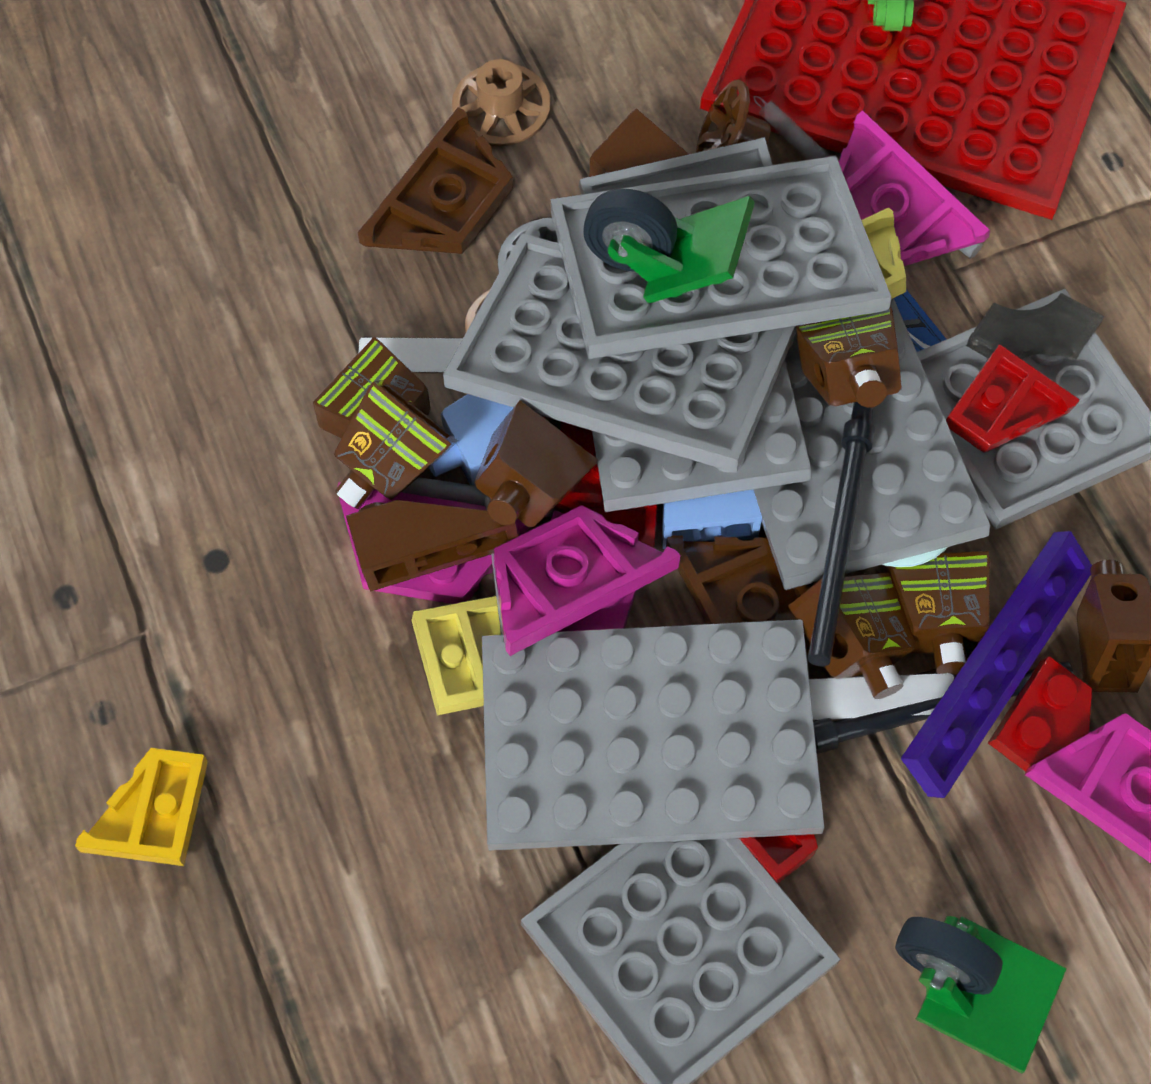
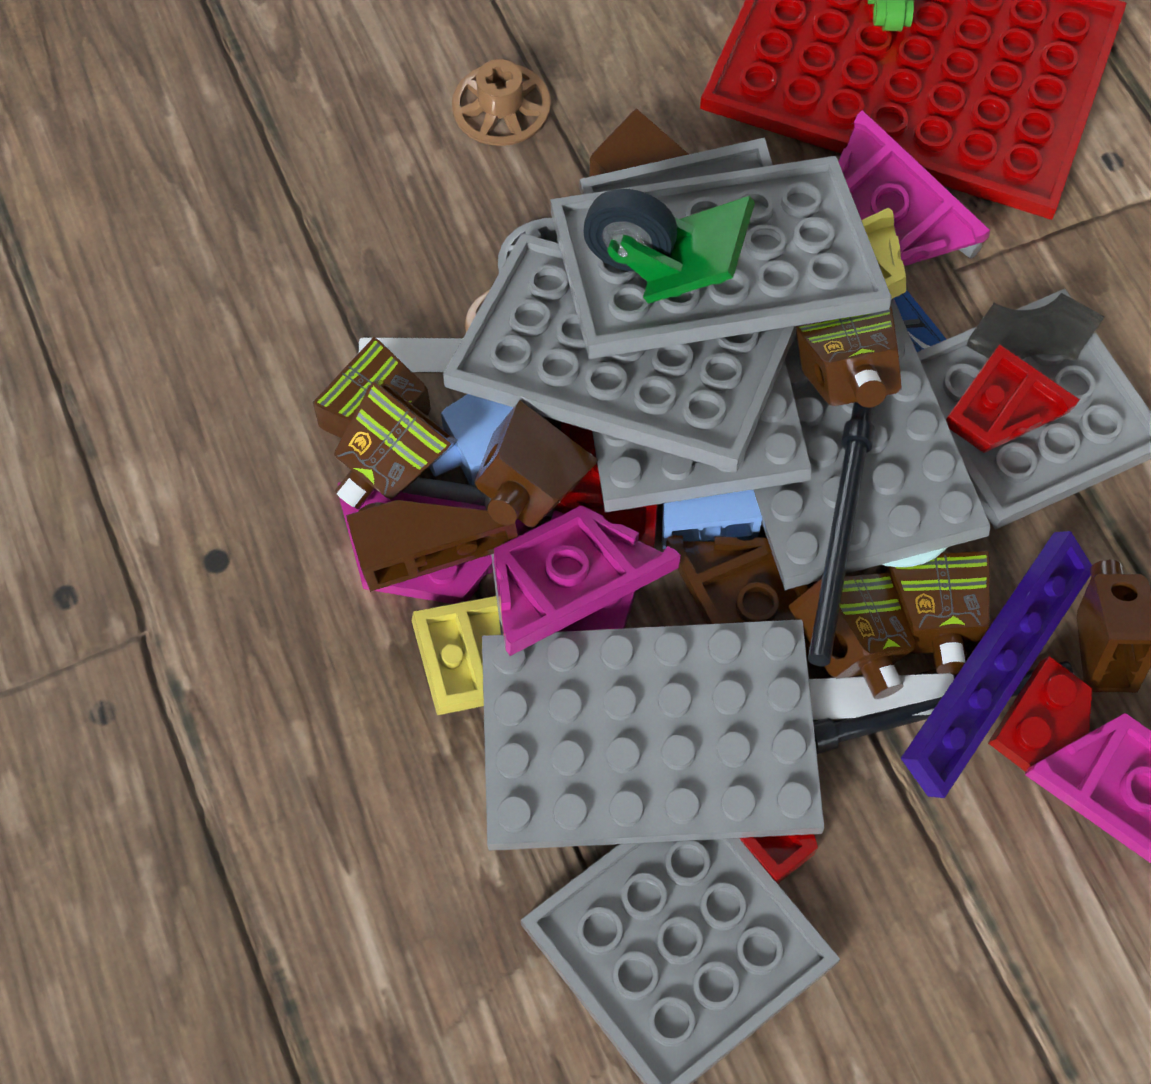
(151, 812): yellow wing -> none
(442, 194): reddish brown wing -> none
(736, 124): reddish brown wheel -> none
(794, 130): light grey piece -> none
(980, 986): green plate -> none

